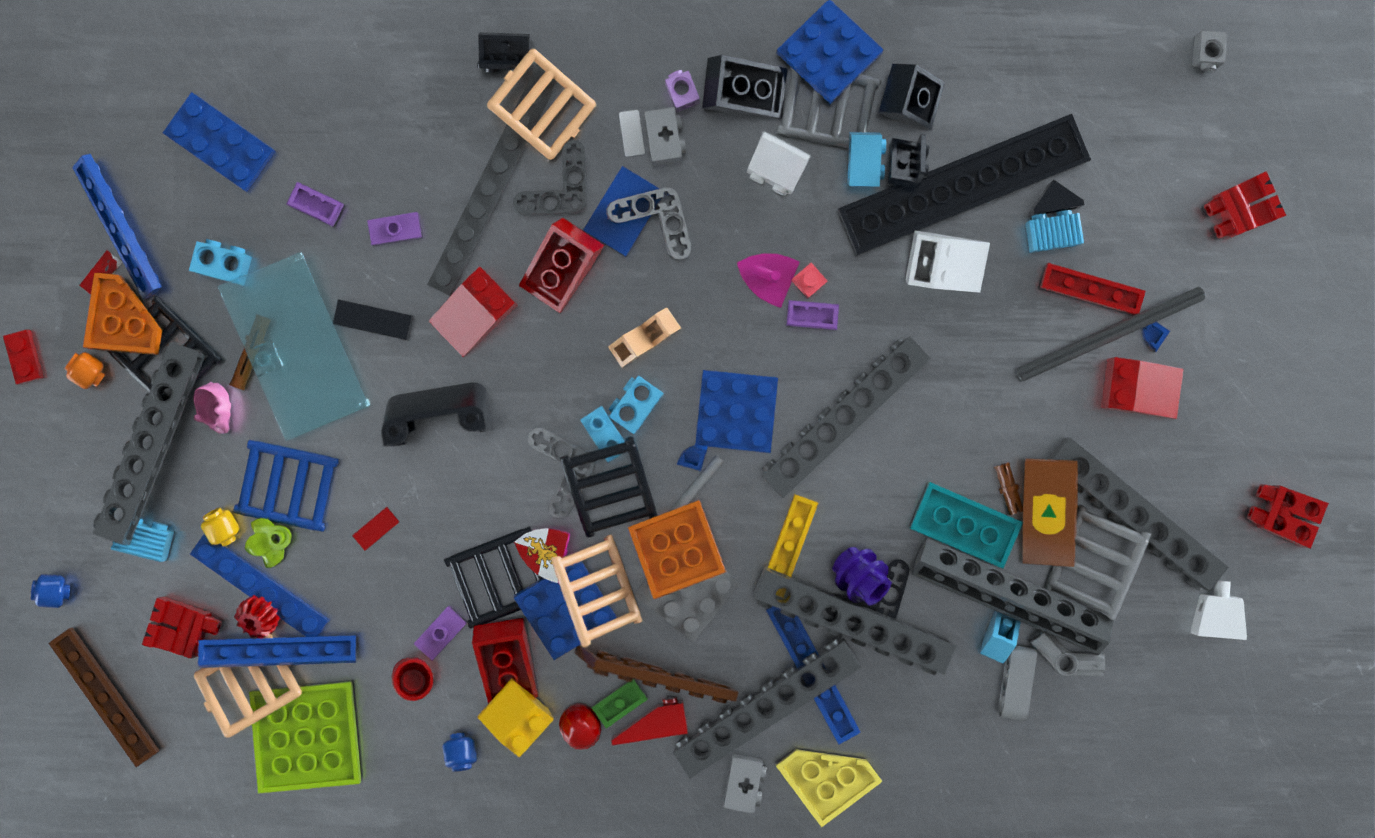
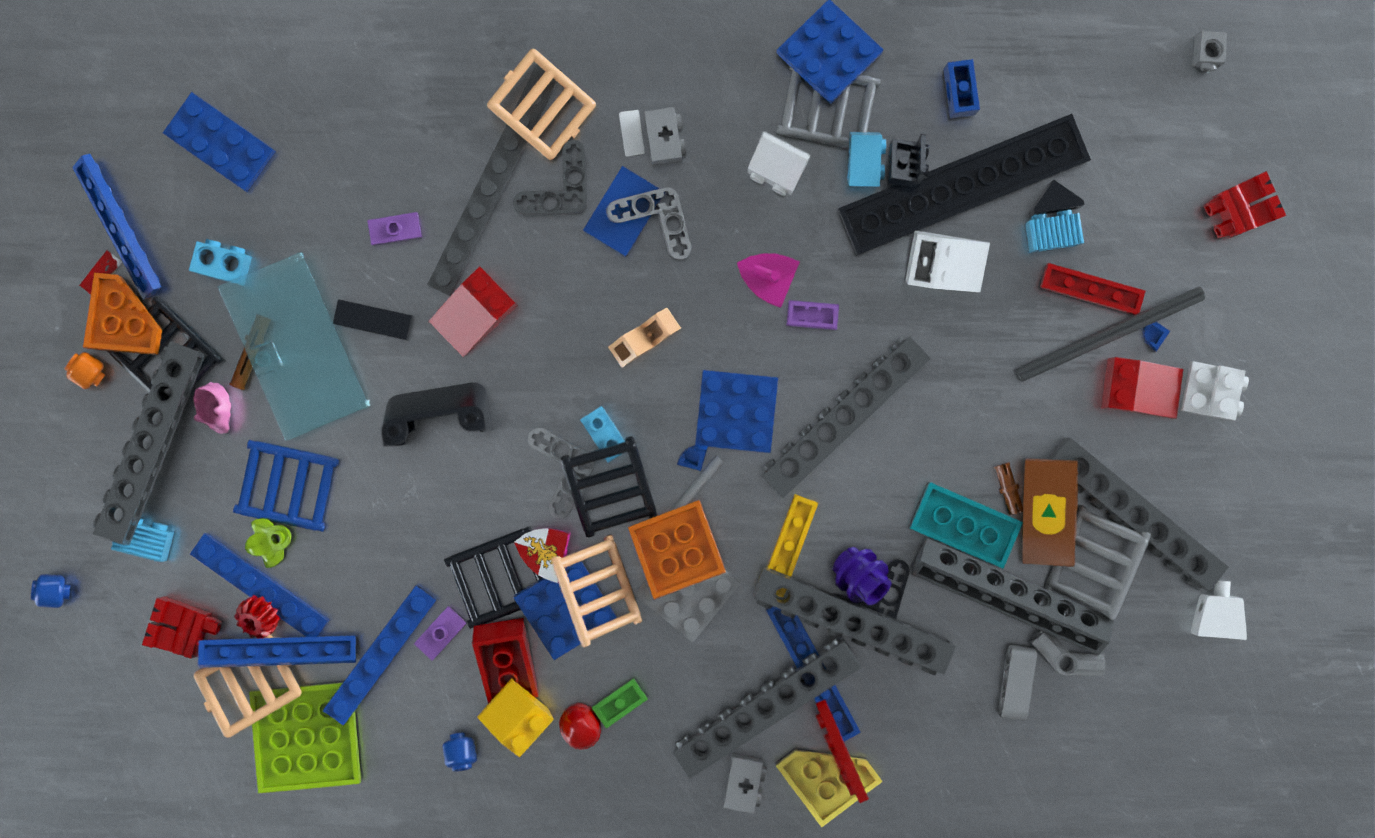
(23, 357): red plate -> none
(104, 697): reddish brown plate -> none
(220, 527): yellow head -> none
(315, 204): medium lavender plate -> none
(375, 528): red sticker -> none
(379, 655): none -> blue plate
(412, 679): red hat -> none
(501, 50): black bracket -> none
(560, 264): red slope -> none
(641, 408): medium azure brick -> none
(651, 675): reddish brown wing -> none
(660, 721): red slope -> none
(684, 101): lavender brick -> none
(744, 87): black slope -> none
(809, 280): coral plate -> none
(840, 753): none -> red plate
(912, 96): black slope -> none
(961, 88): none -> blue brick
(1000, 637): medium azure slope -> none
(1214, 391): none -> white plate
(1280, 510): red hips -> none

